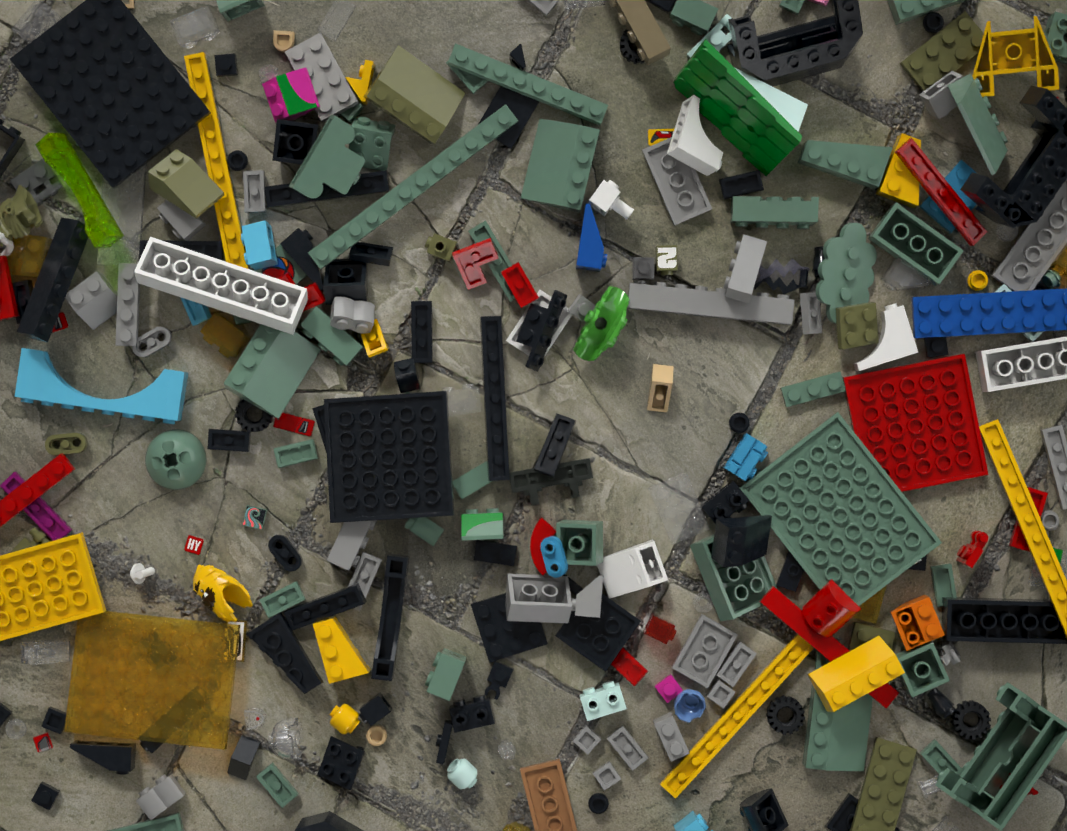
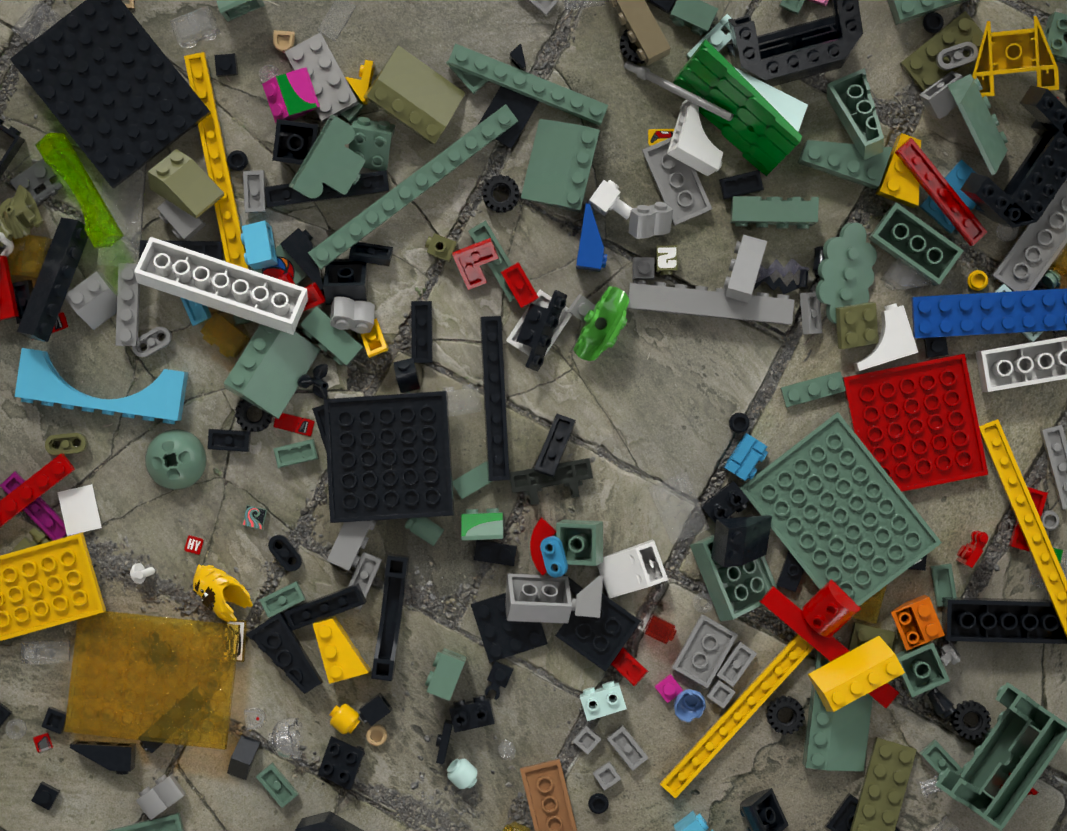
(79, 510): none -> white sticker
(319, 386): none -> black plant
(495, 182): none -> black tyre
(644, 73): none -> light grey bar
(650, 220): none -> light grey brick
(660, 388): tan slope -> none
(671, 736): light grey brick -> none
(856, 110): none -> sand green wedge
(956, 56): none -> light grey plate

